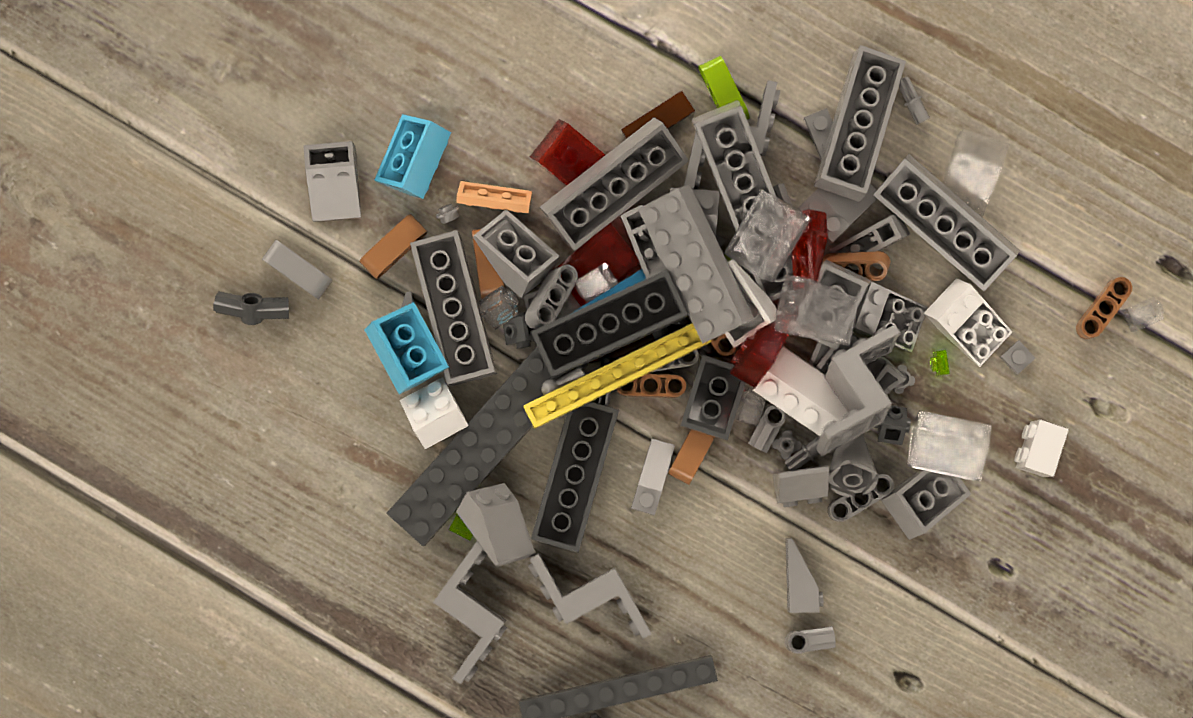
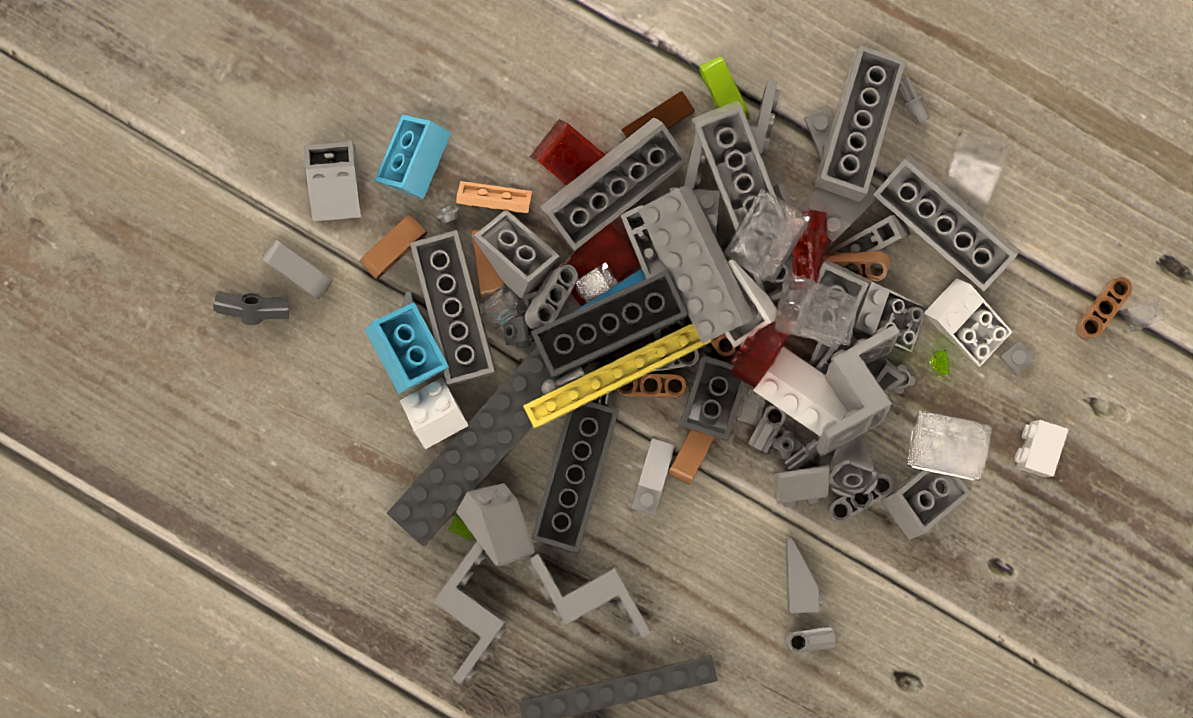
(894, 426): dark grey brick -> none

